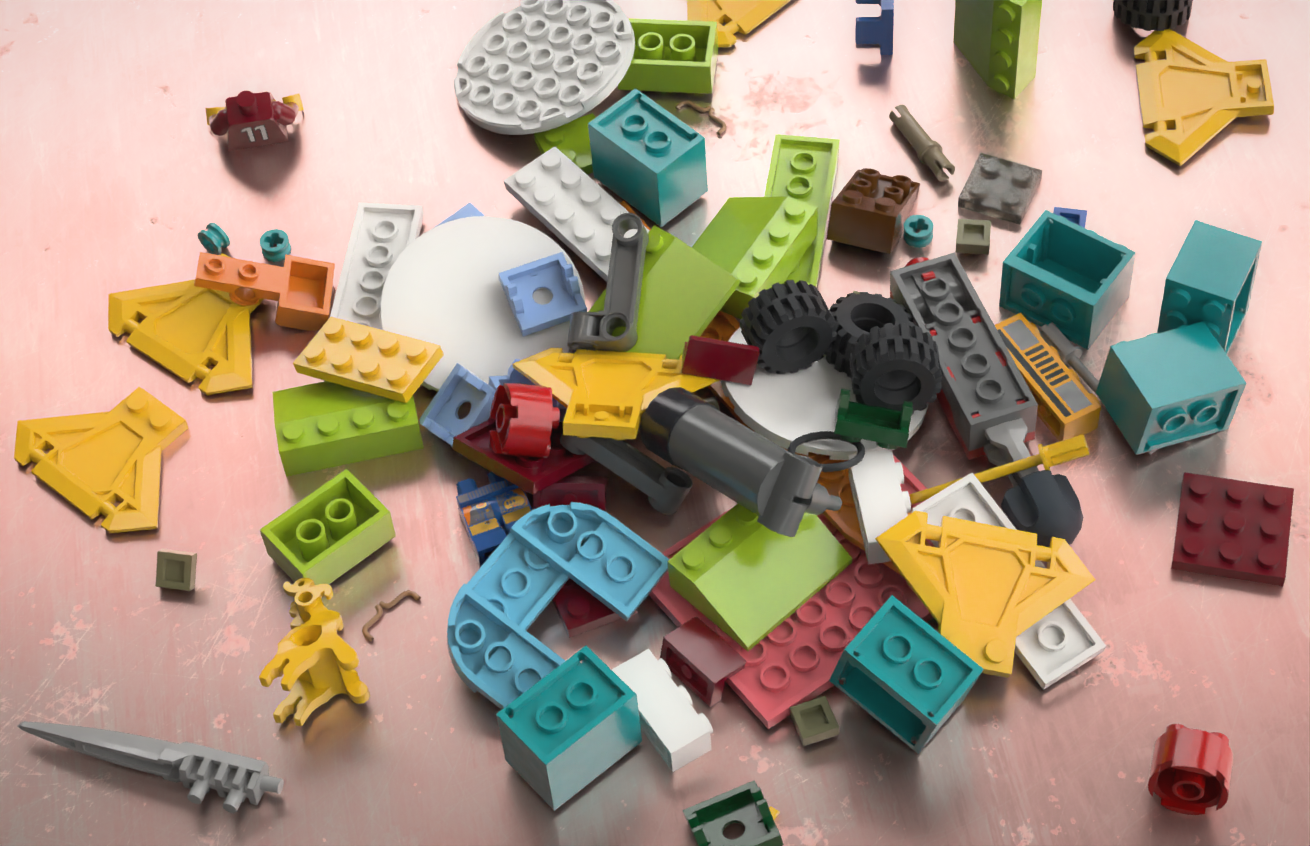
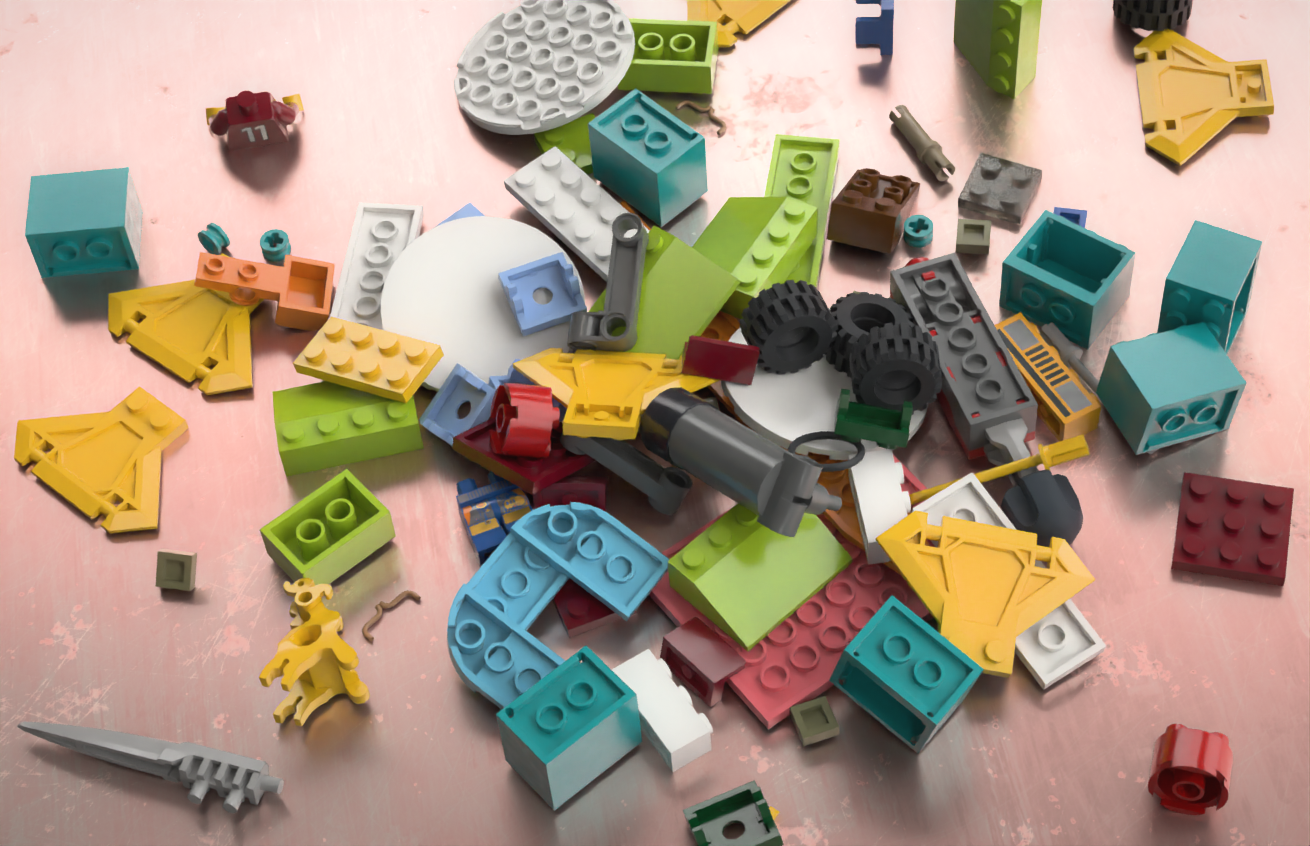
(84, 222): none -> teal container

